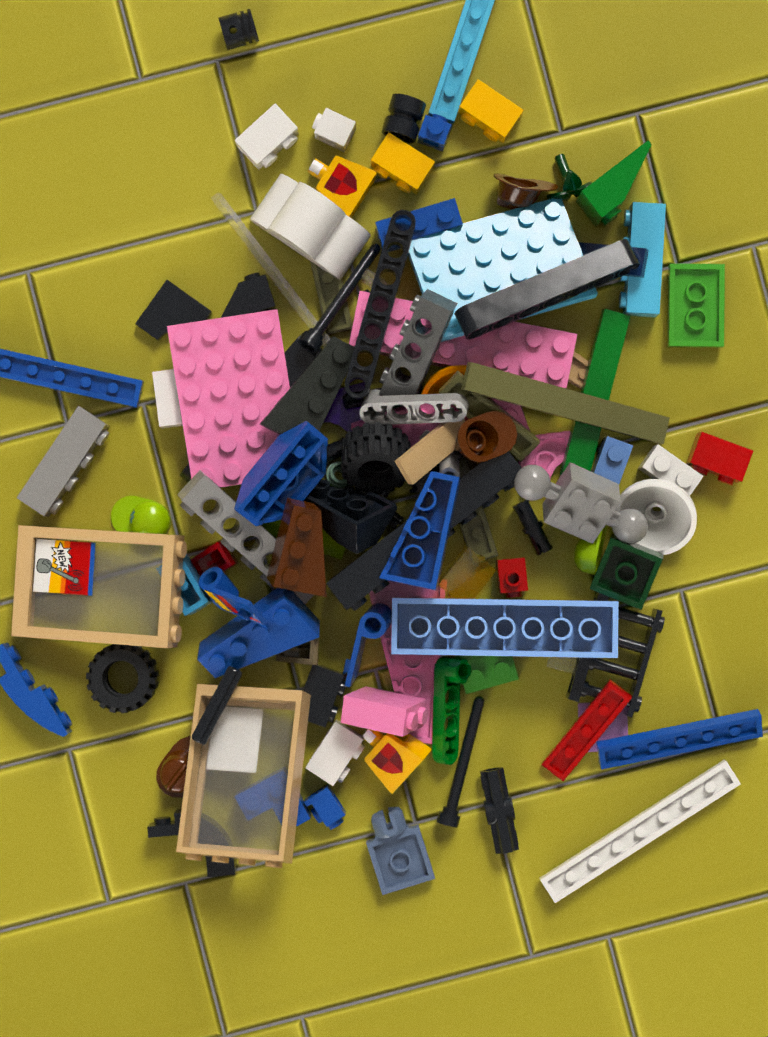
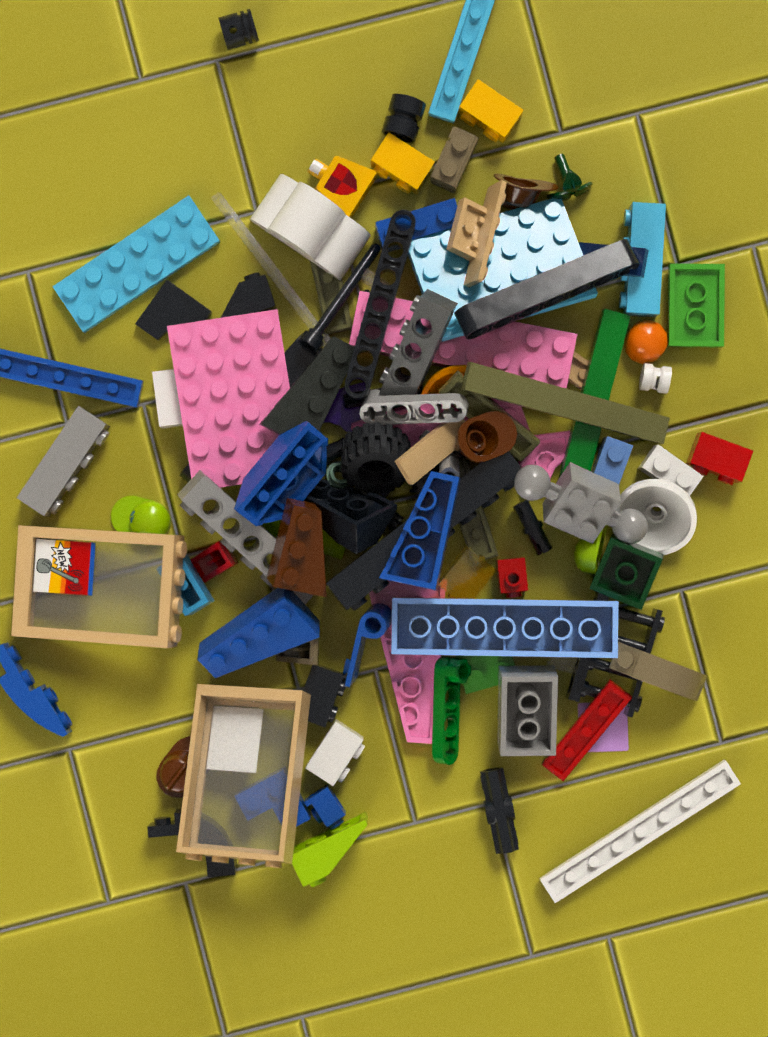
(106, 694): black tyre -> none
(136, 264): none -> medium azure plate
(217, 705): black axle -> none
(226, 596): blue door -> none
(267, 137): white brick -> none
(320, 854): none -> lime slope
(334, 129): white brick -> none
(384, 711): bright pink brick -> none
(394, 756): yellow torso -> none
(398, 852): sand blue plate -> none
(434, 132): blue brick -> none
(449, 814): black piece -> none
(454, 159): none -> dark tan brick
(474, 231): none -> tan bracket
(527, 710): none -> light grey brick
(605, 195): green slope -> none
(646, 341): none -> orange hair
(655, 378): none -> white wheel
(658, 672): none -> dark tan arch
(679, 739): blue plate -> none

